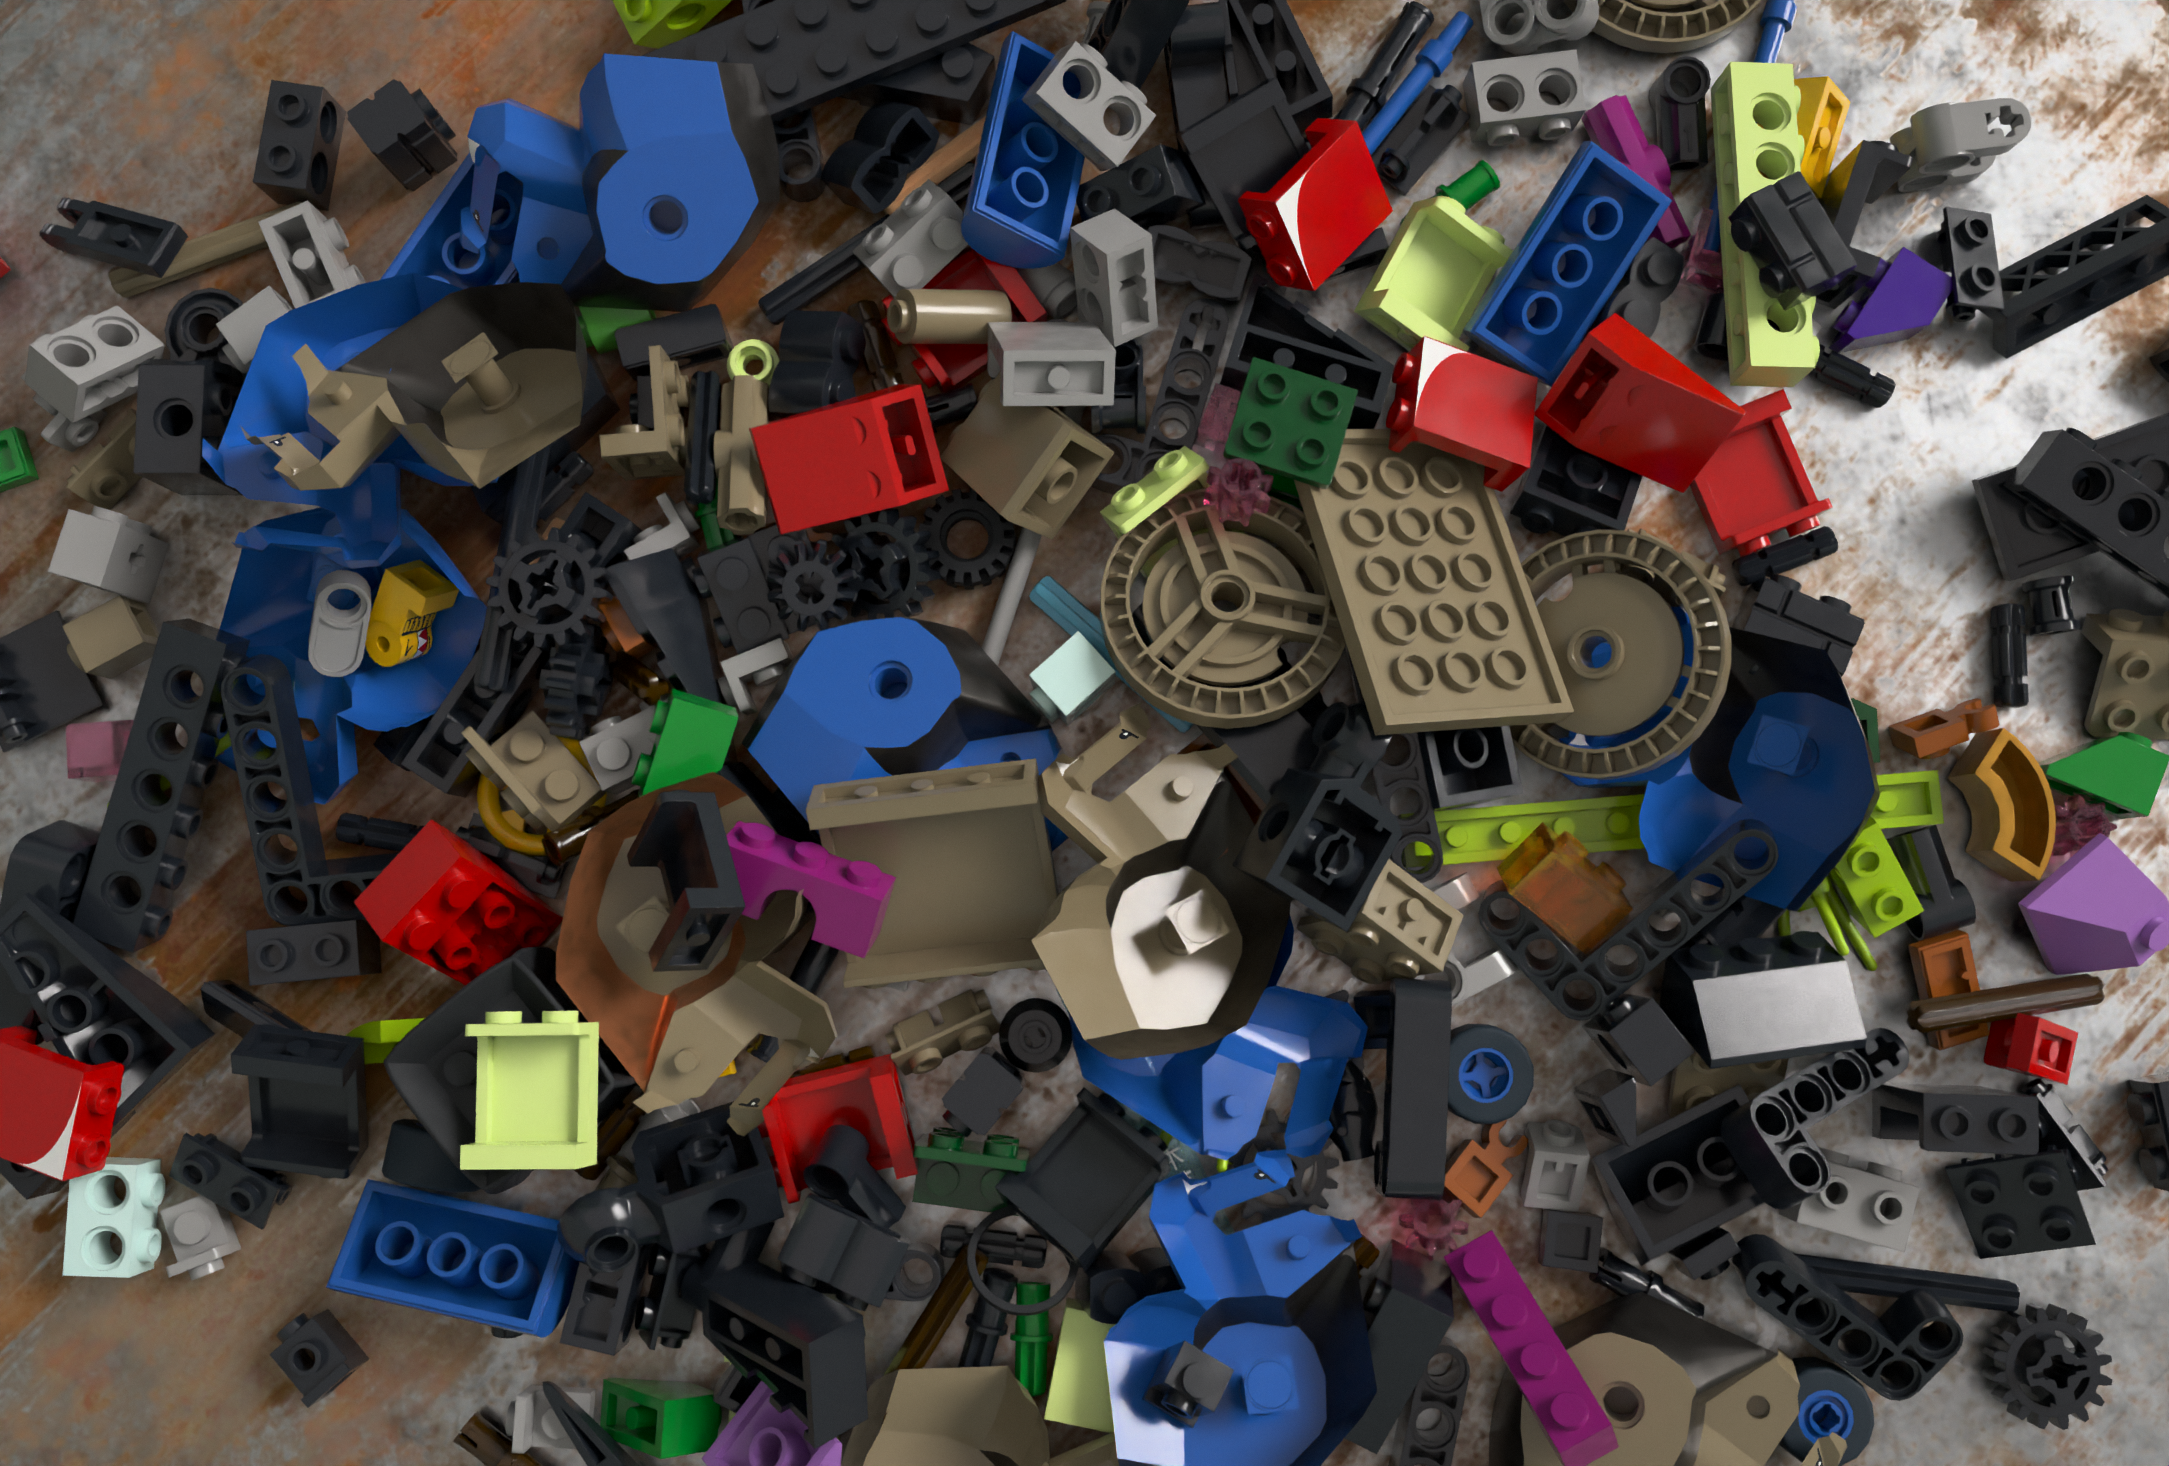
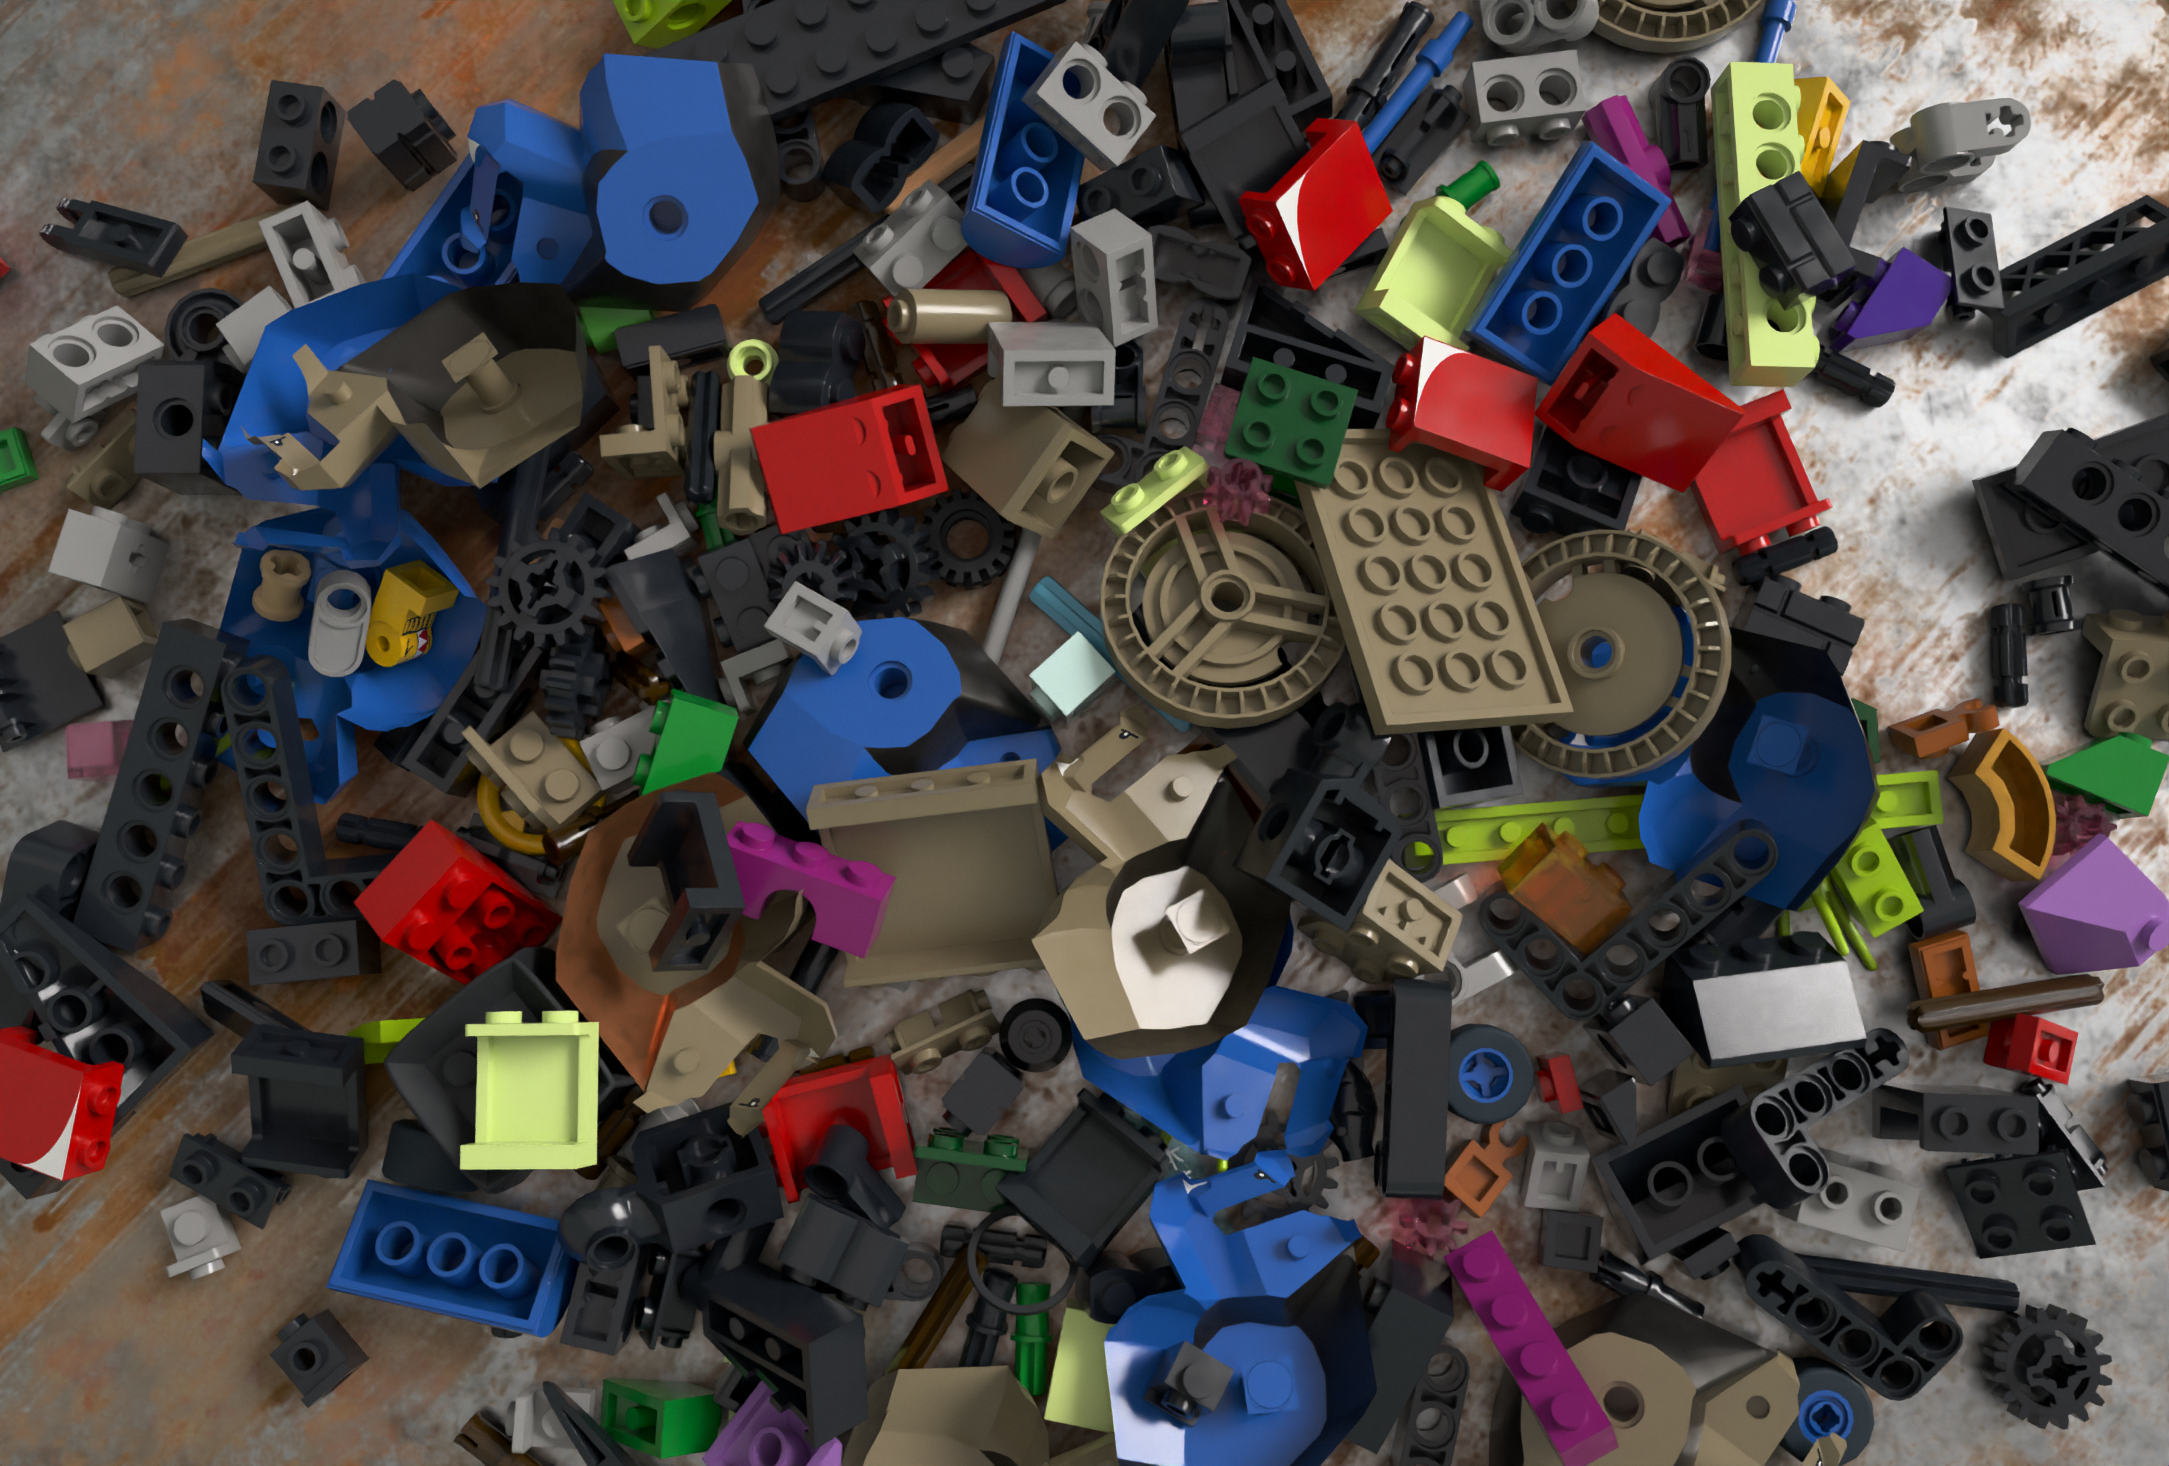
(97, 1213): light aqua brick -> none
(281, 586): none -> tan bush
(815, 627): none -> light grey bracket
(1557, 1082): none -> red plate

